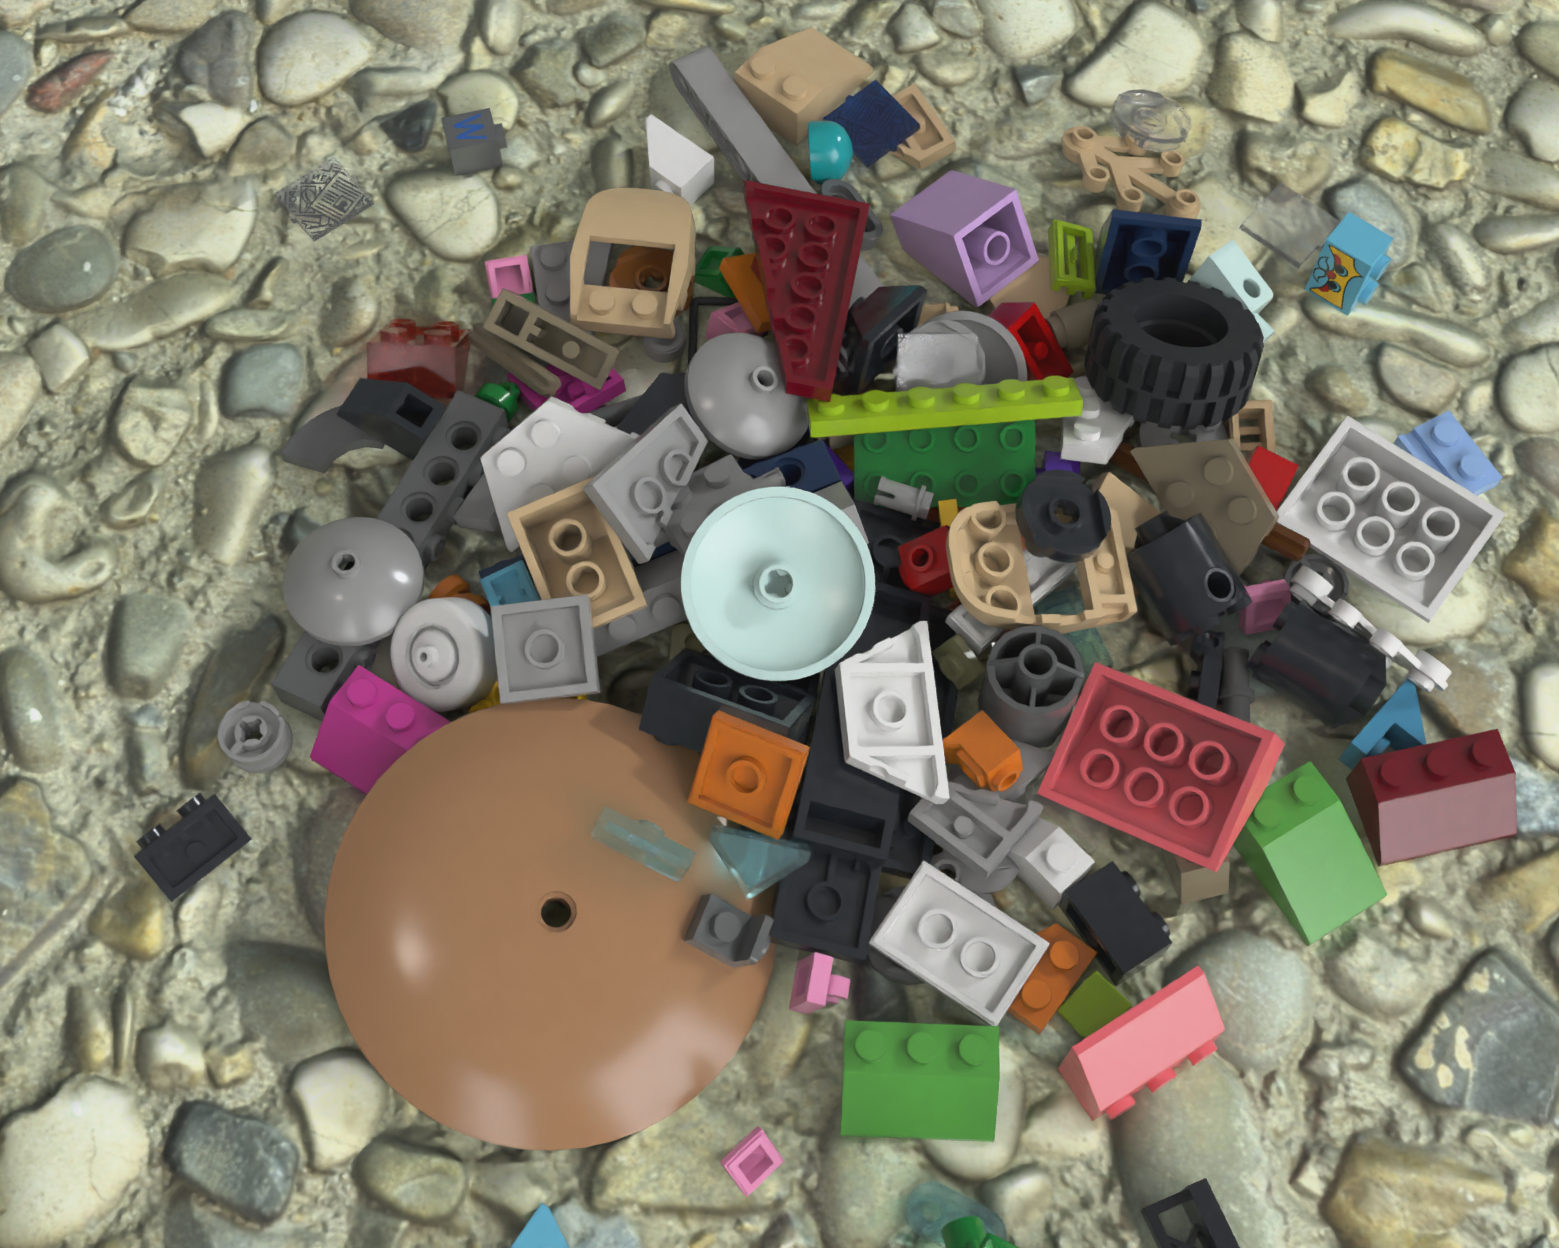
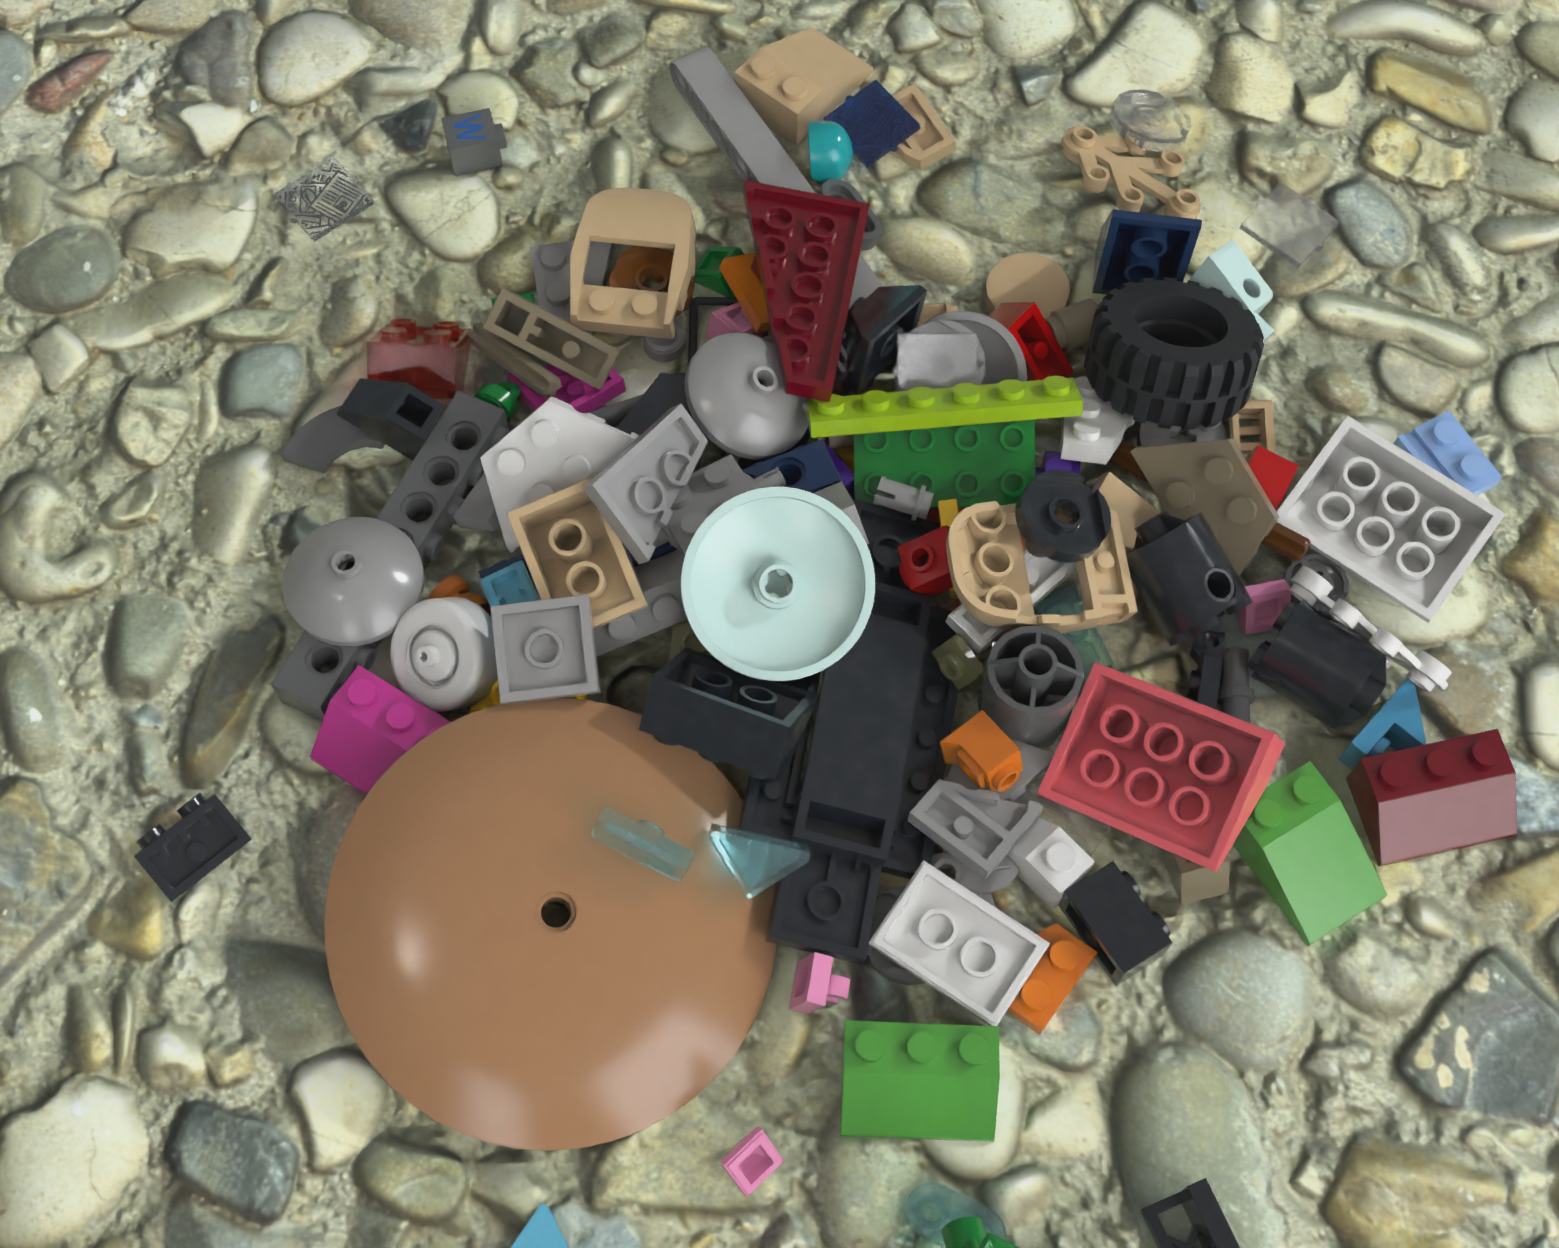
(252, 754): light grey wheel -> none
(509, 274): bright pink slope -> none
(677, 162): white slope -> none
(729, 932): dark grey bracket -> none
(748, 774): orange tile -> none
(894, 715): white wing -> none
(967, 234): lavender slope -> none
(1066, 273): lime tile -> none
(1093, 1005): lime slope -> none
(1144, 1046): coral slope -> none
(1349, 264): medium azure brick -> none

